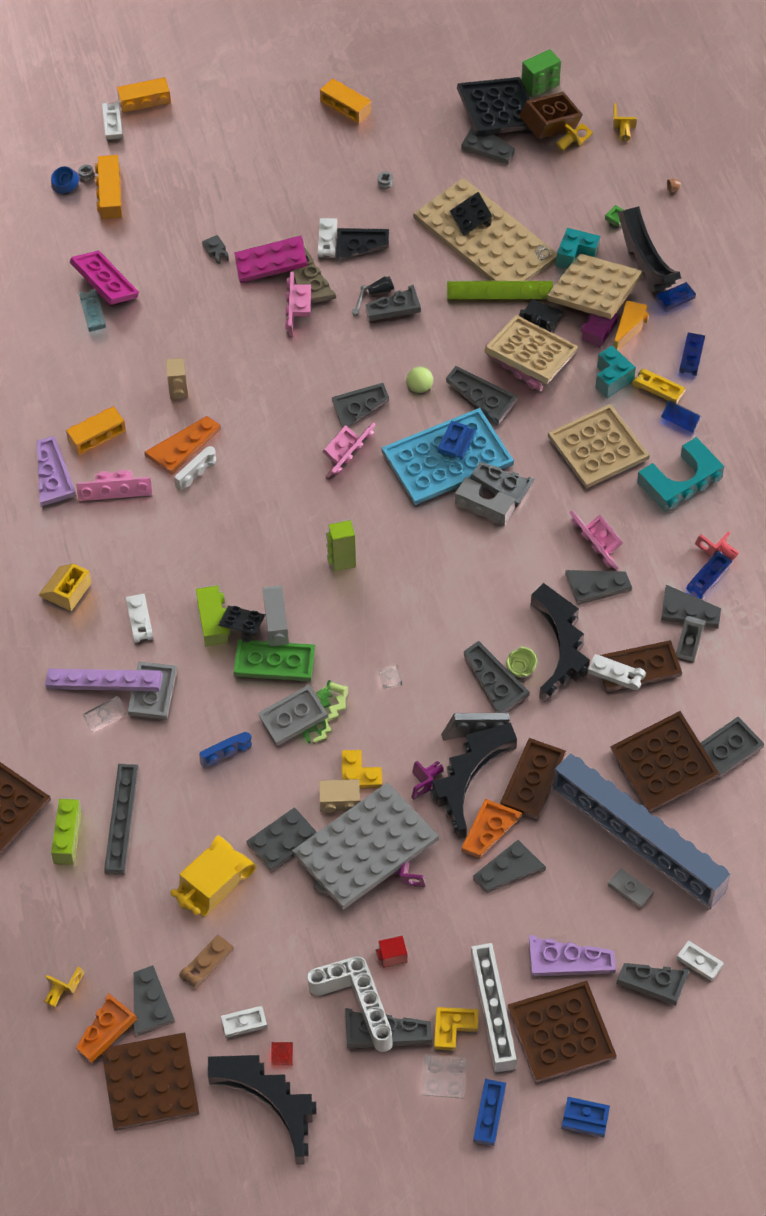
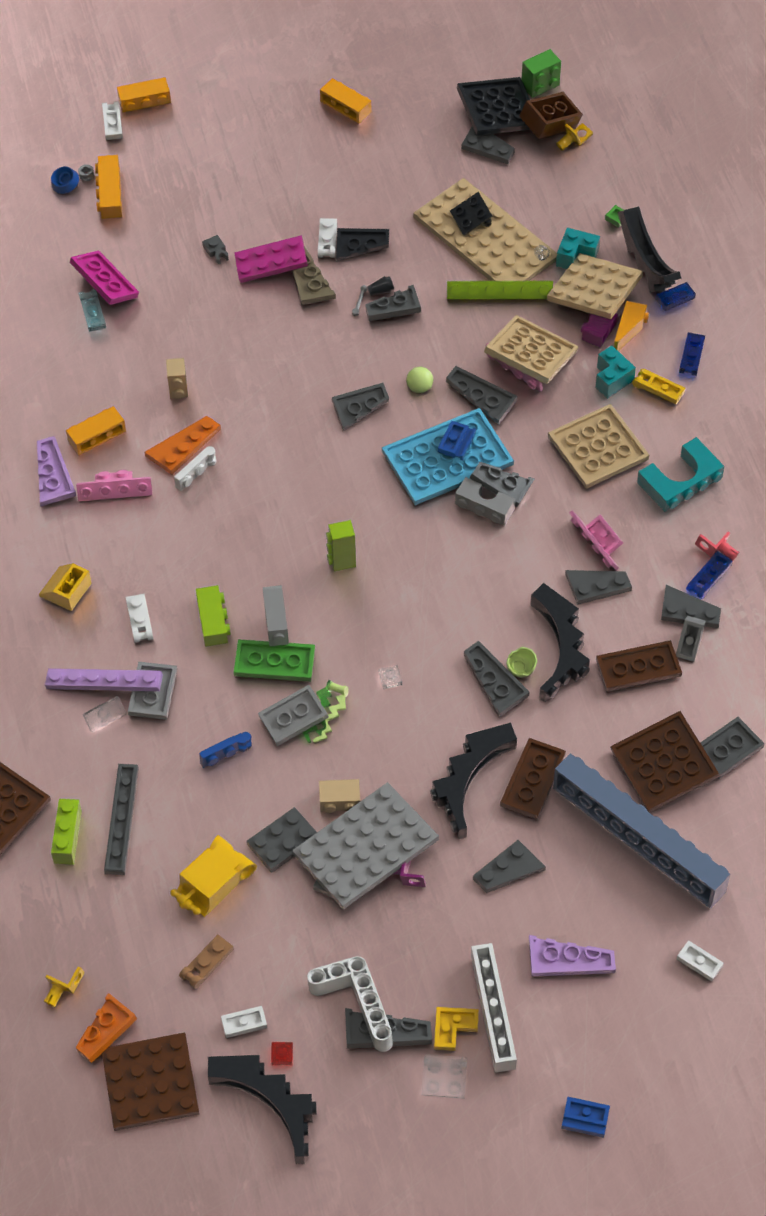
(149, 1002): dark grey wing -> none
(242, 620): black hinge -> none
(299, 302): bright pink bracket -> none
(342, 446): bright pink bracket -> none
(352, 769): yellow plate -> none
(385, 184): light grey bush -> none
(392, 952): red brick -> none
(425, 776): magenta bracket -> none
(468, 723): dark grey wing -> none
(489, 826): orange wing -> none
(489, 1112): blue plate -> none
(541, 315): black hinge -> none
(561, 1031): reddish brown plate -> none
(616, 672): white plate -> none
(623, 123): yellow bracket -> none
(630, 888): light grey plate -> none
(654, 982): dark grey wing -> none
(673, 185): nougat hinge -> none
(681, 416): clear blue plate -> none

